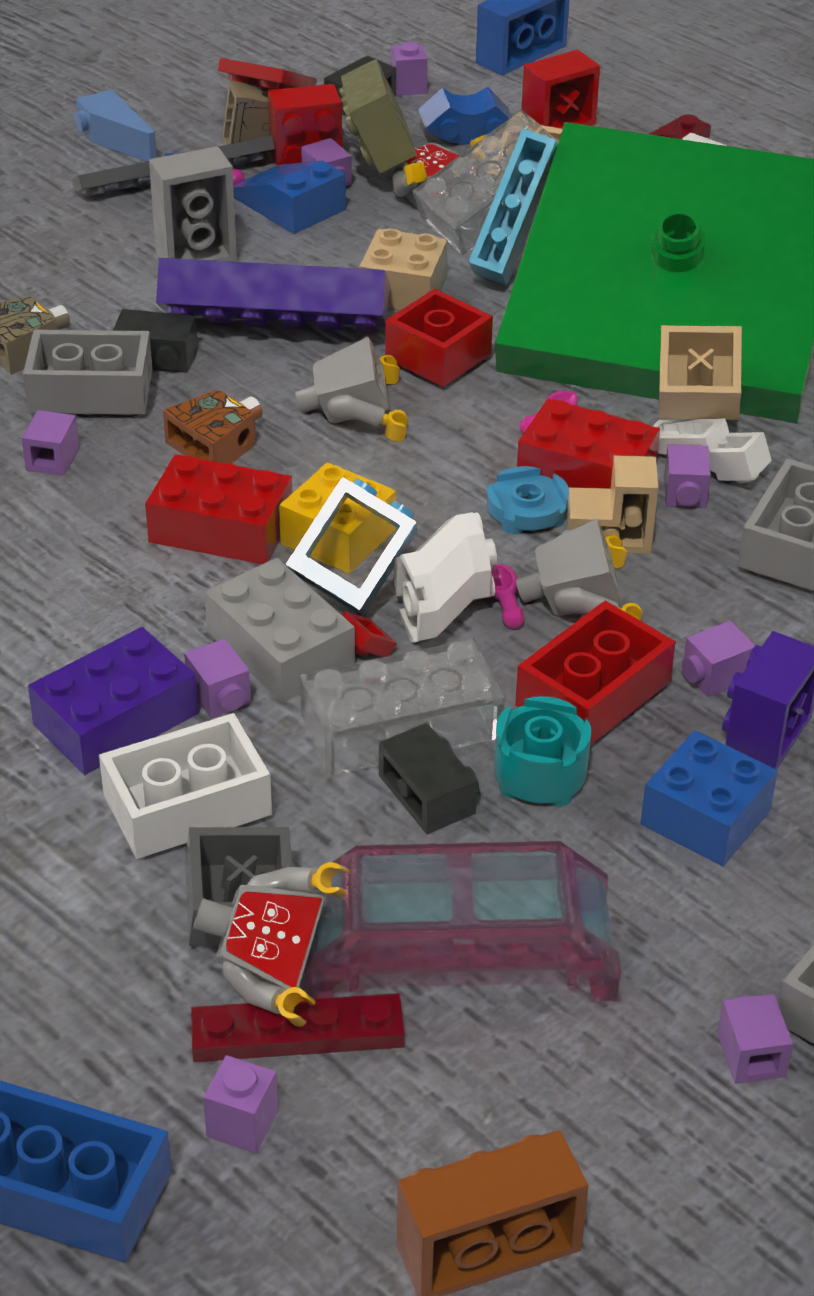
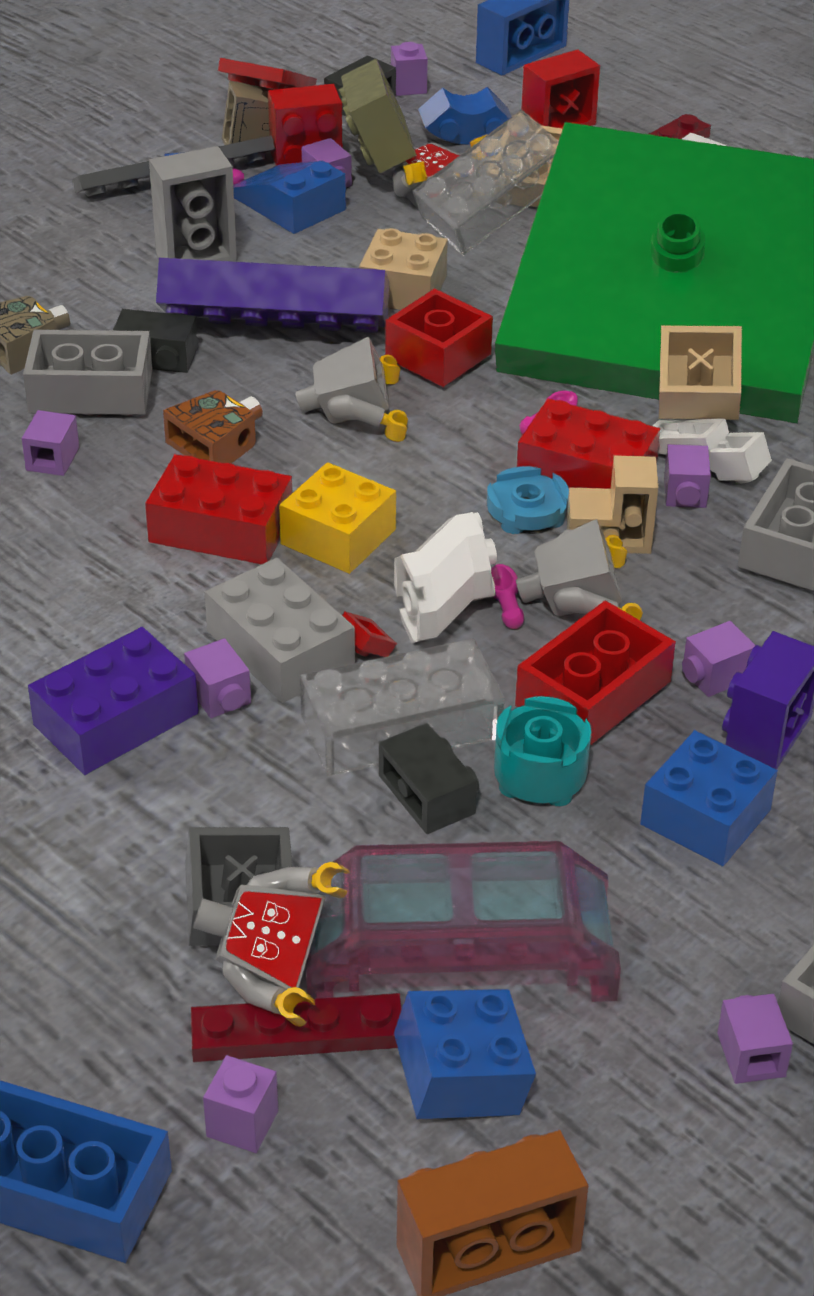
(114, 125): medium blue slope -> none
(184, 781): white brick -> none
(331, 584): window -> none
(463, 1053): none -> blue brick
(513, 208): medium azure brick -> none

